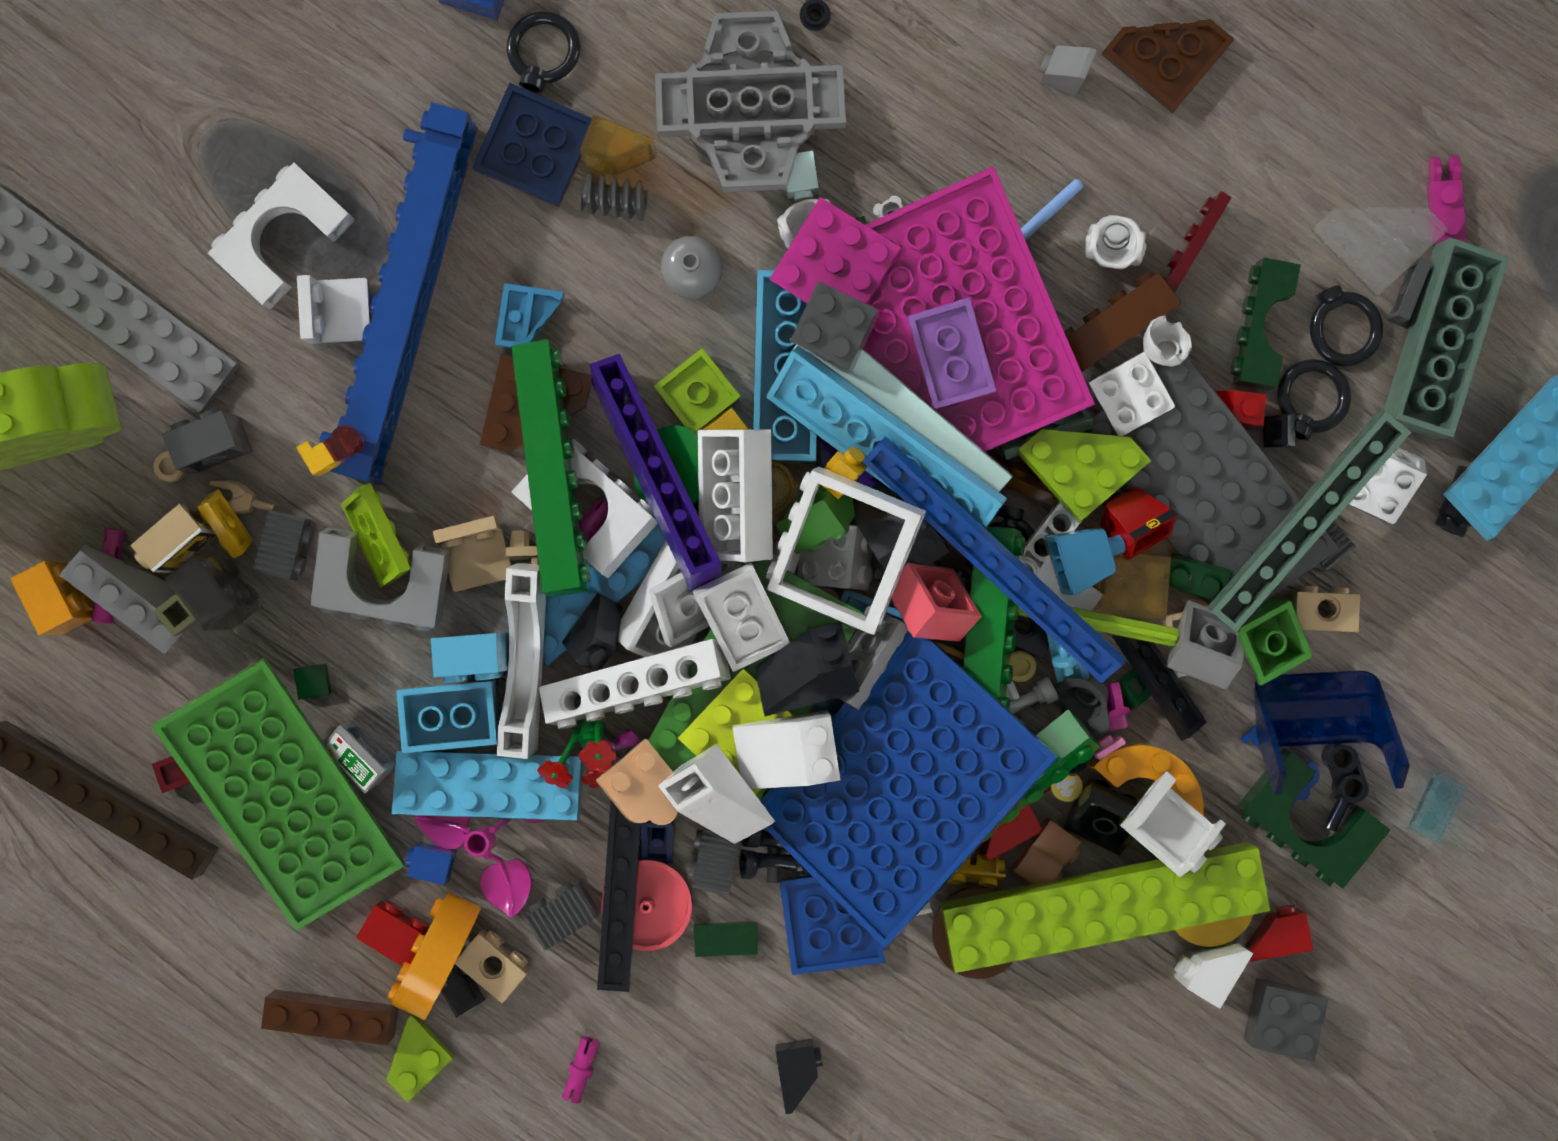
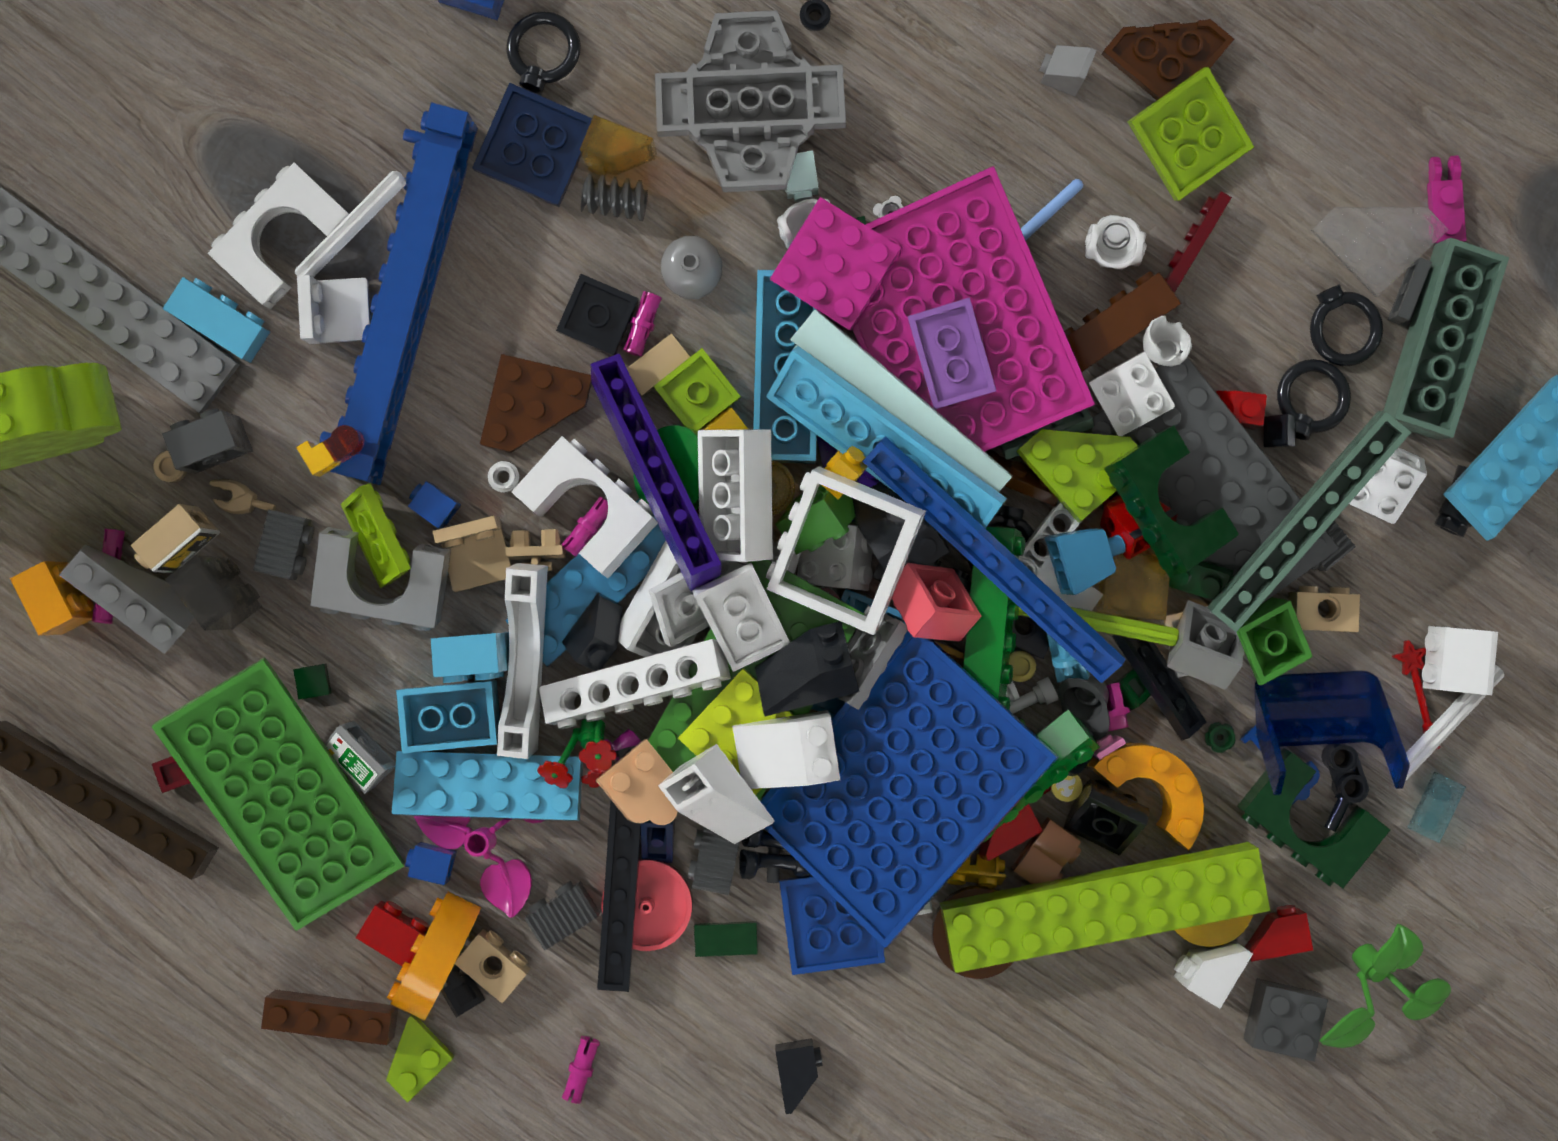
(175, 615): olive brick -> none
(217, 318): none -> medium azure brick
(225, 524): yellow plate -> none
(352, 224): none -> white axle
(433, 504): none -> blue brick
(493, 476): none -> white plate
(524, 313): dark azure wing -> none
(549, 468): green brick -> none
(597, 315): none -> black plate
(642, 324): none -> dark pink pin
(657, 364): none -> tan tile
(835, 325): dark grey brick -> none
(1137, 480): none -> dark green arch
(1172, 828): white panel -> none
(1191, 134): none -> lime plate
(1228, 737): none -> dark green plate
(1257, 362): dark green arch -> none
(1398, 952): none -> bright green plant
(1411, 663): none -> red piece
(1445, 725): none -> white axle
(1460, 660): none -> white slope

